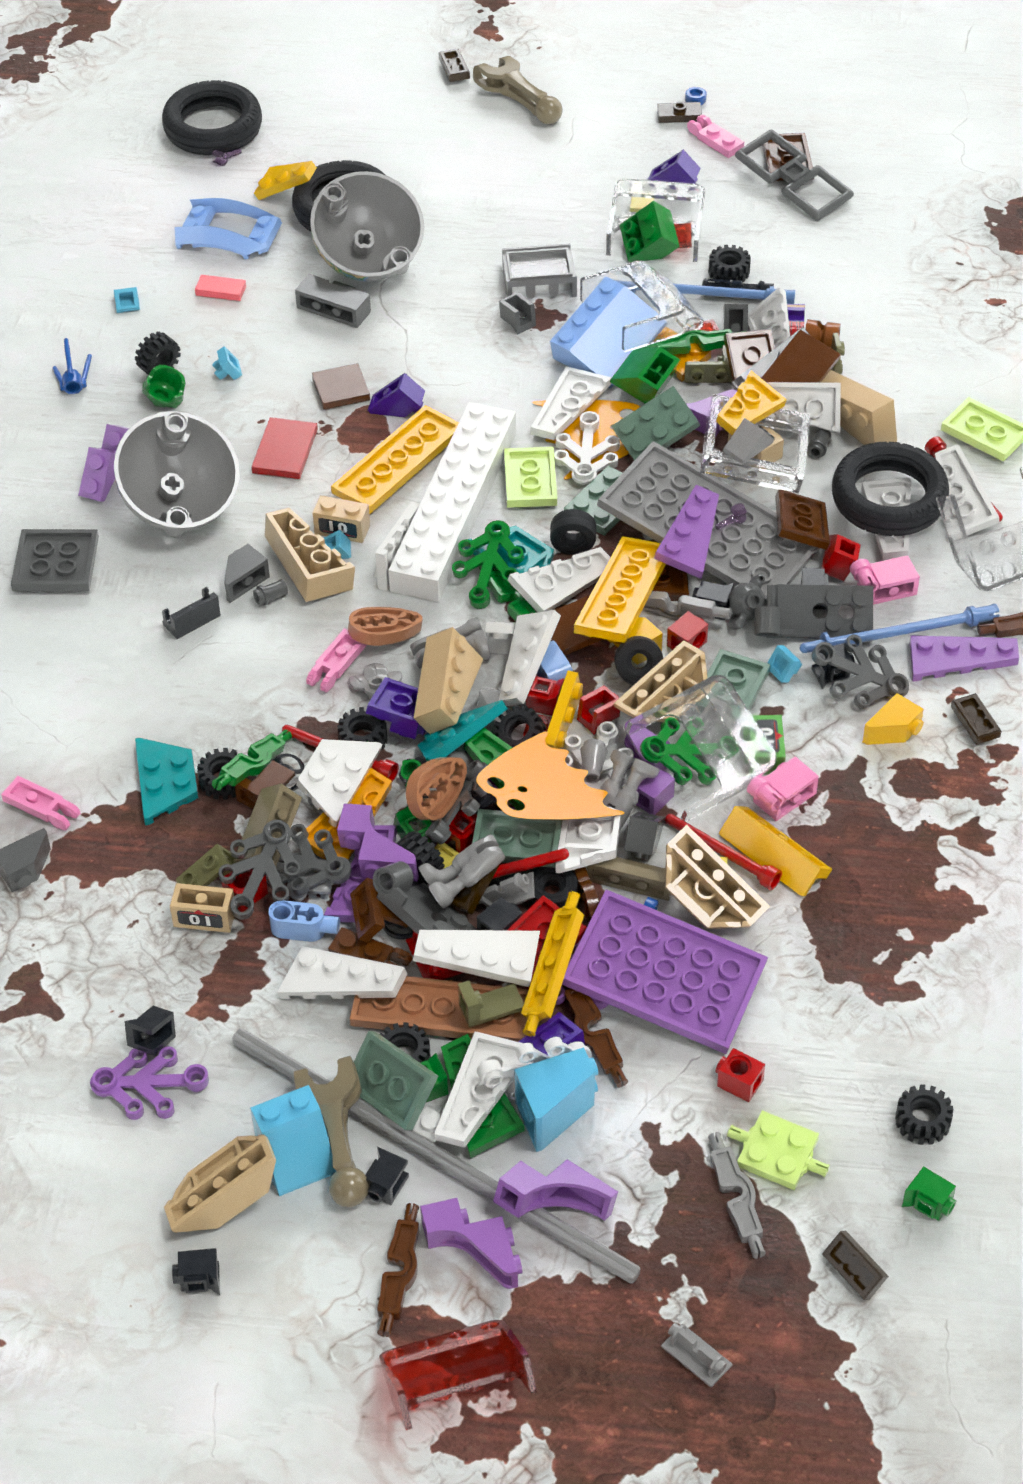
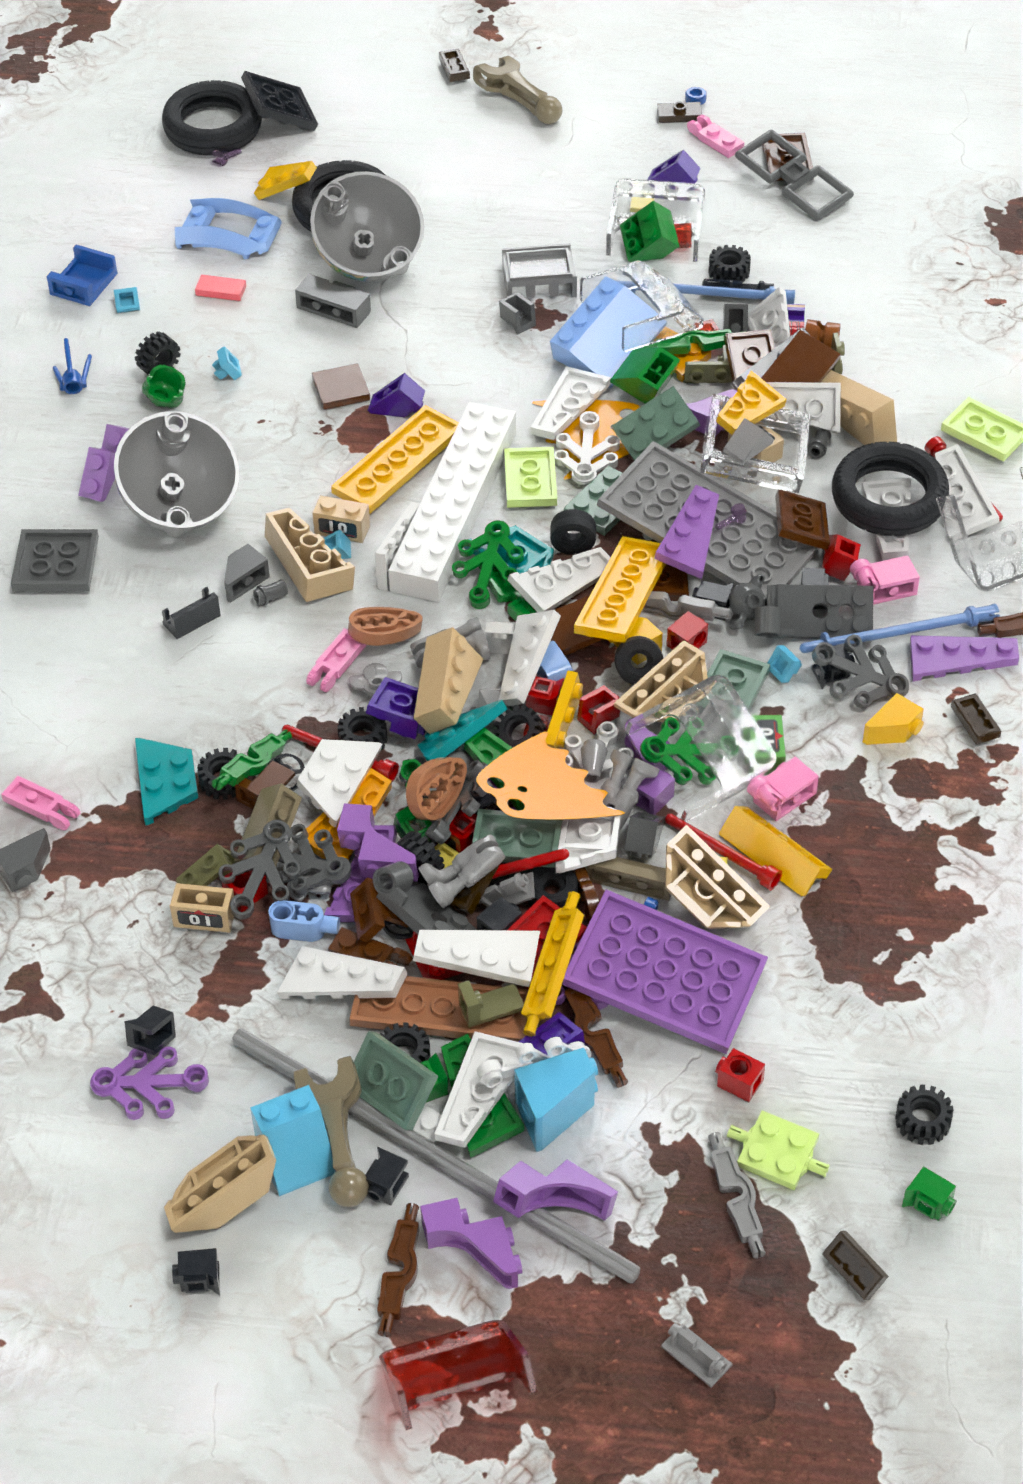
(84, 276): none -> blue panel
(279, 101): none -> black plate
(284, 448): tile -> none

